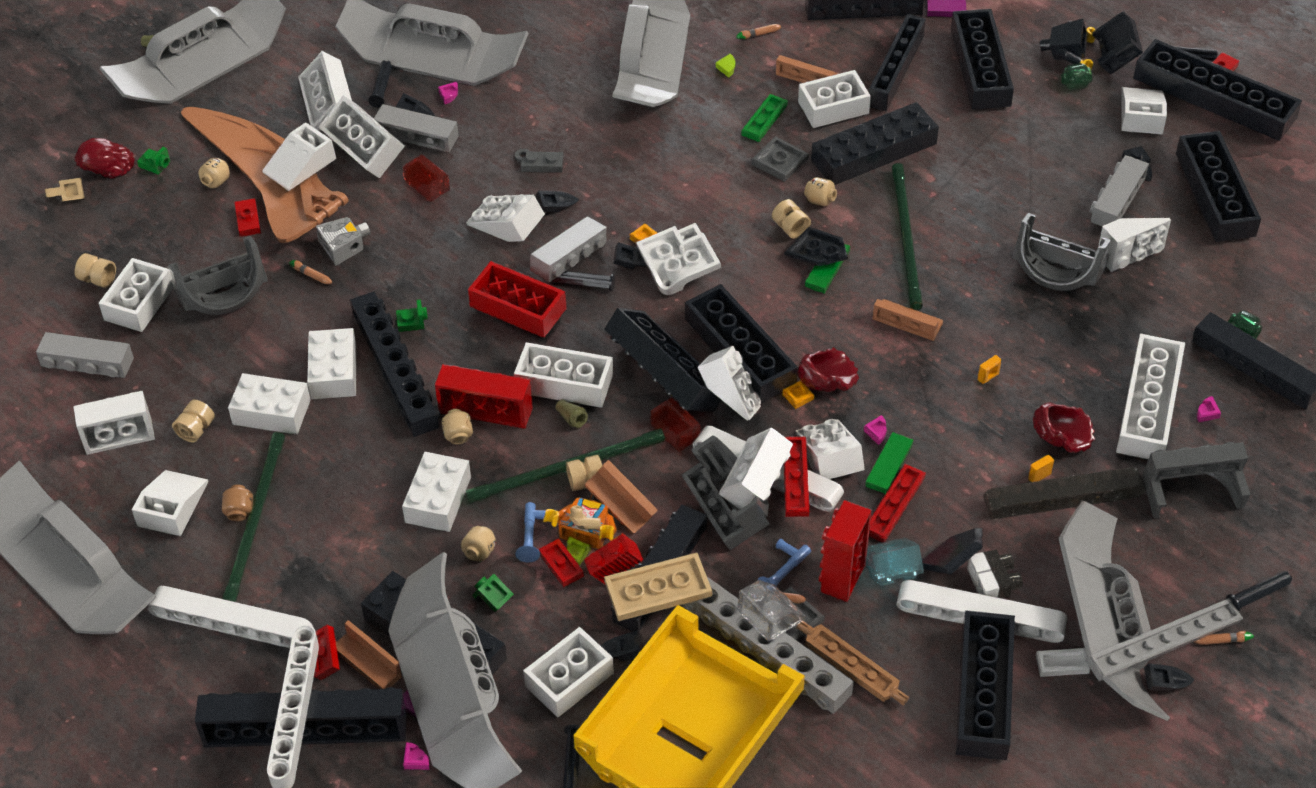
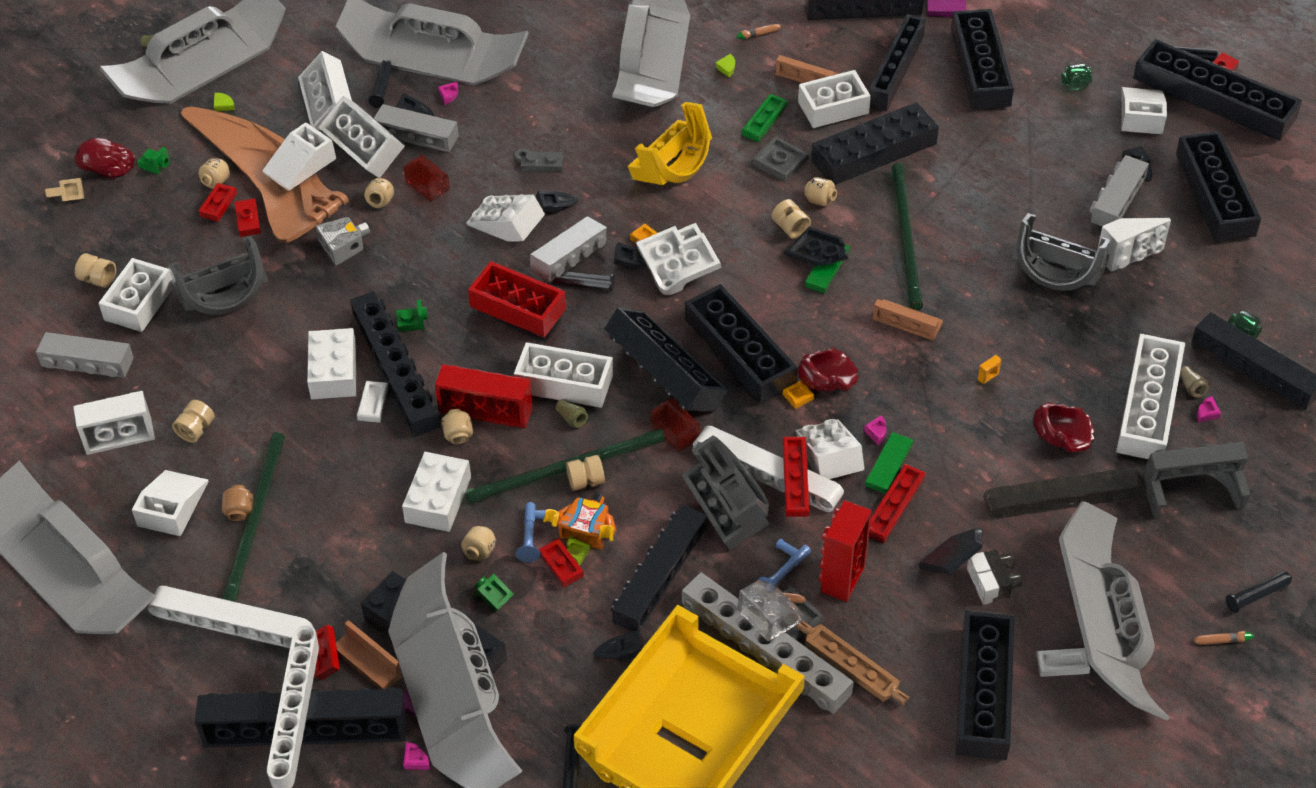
(217, 202): none -> red plate
(223, 102): none -> lime tile
(269, 403): white brick -> none
(298, 266): nougat piece -> none
(372, 401): none -> white tile
(379, 193): none -> tan head
(568, 672): white brick -> none
(582, 521): tan arm -> none
(613, 558): red brick -> none
(621, 497): nougat panel -> none
(652, 161): none -> yellow piece
(658, 586): tan plate -> none
(730, 382): white slope -> none
(756, 468): white brick -> none
(894, 560): clear light blue slope -> none
(951, 604): white beam -> none
(1041, 469): light orange tile -> none
(1069, 42): black torso -> none
(1118, 42): black panel -> none
(1163, 639): light grey tile -> none
(1166, 678): black plate -> none
(1193, 382): none -> dark tan cone

